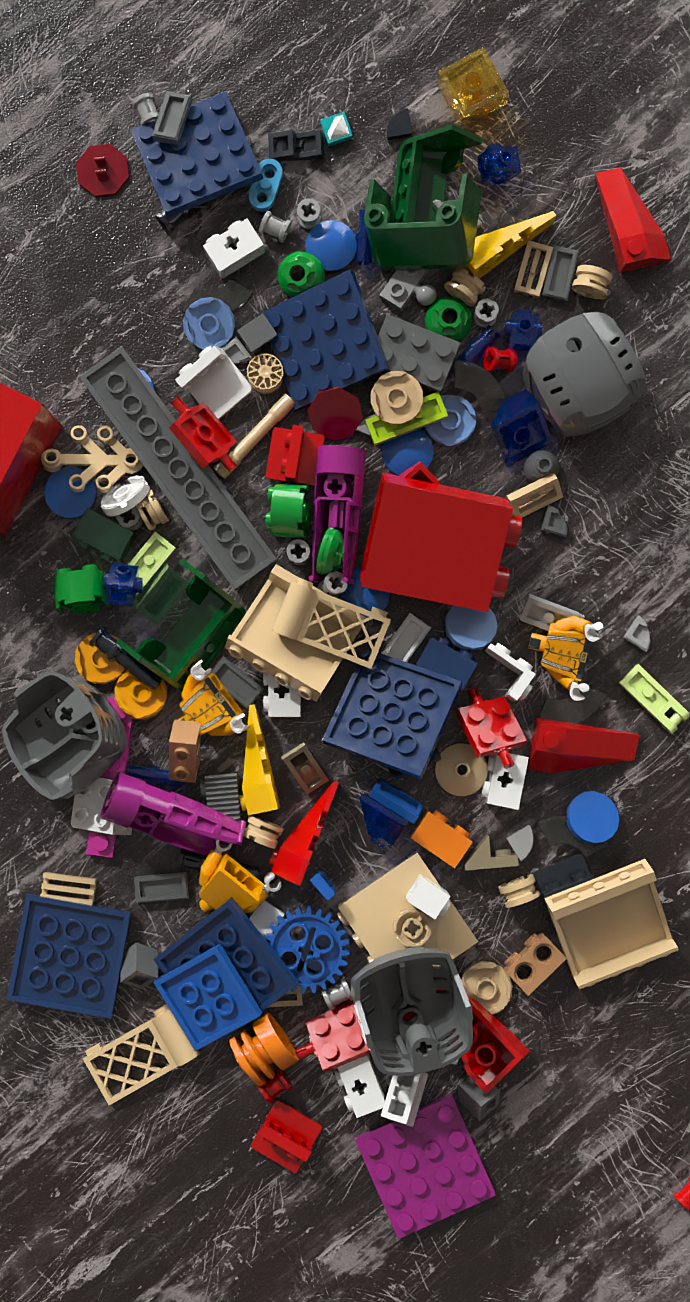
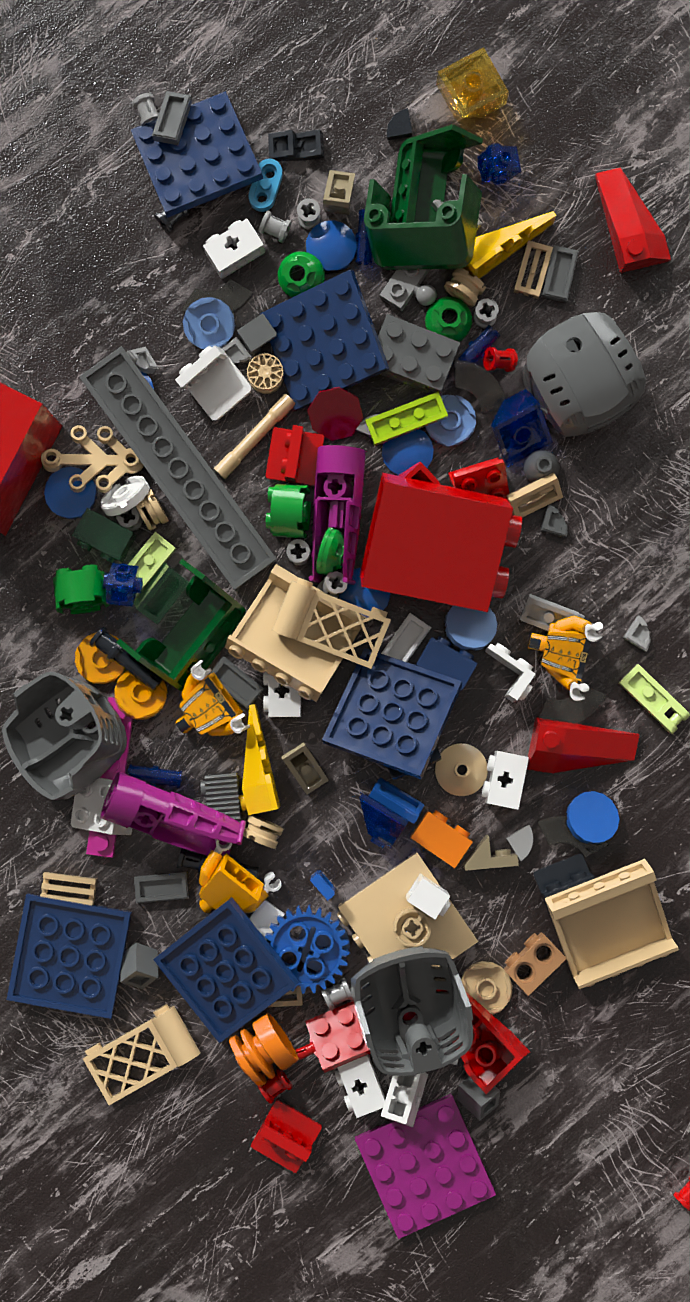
(102, 170): dark red piece -> none
(143, 360): none -> light grey tile
(184, 751): medium nougat brick -> none
(203, 434): red plate -> none
(207, 997): blue plate -> none
(297, 850): wedge -> none
(336, 129): tile -> none
(338, 192): none -> dark tan slope
(397, 397): tan tile -> none
(485, 478): none -> red bracket
(491, 727): red plate -> none
(519, 891): tan wheel -> none
(523, 330): clear blue brick -> none
(592, 282): tan wheel -> none

